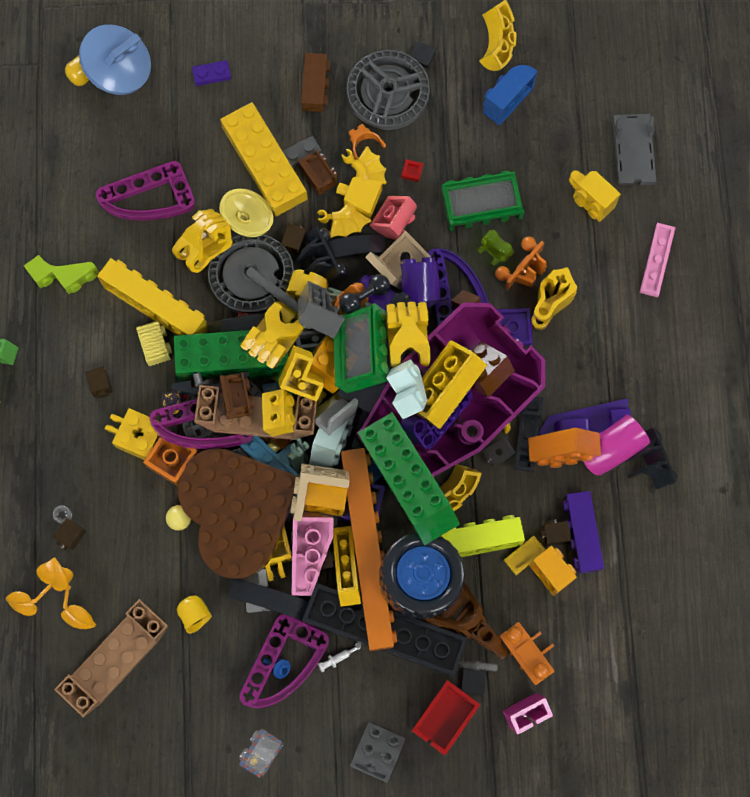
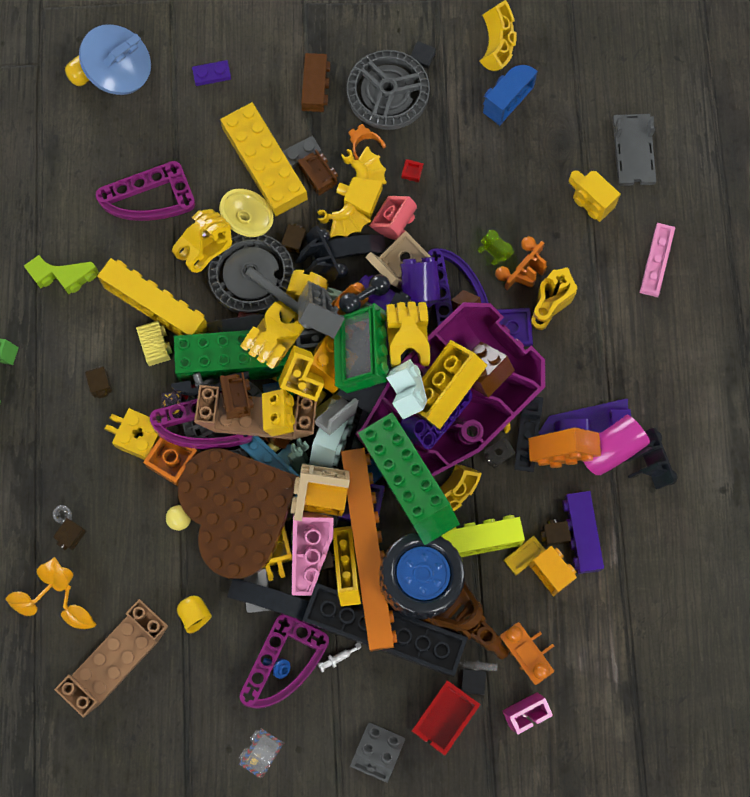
(482, 199): window -> none

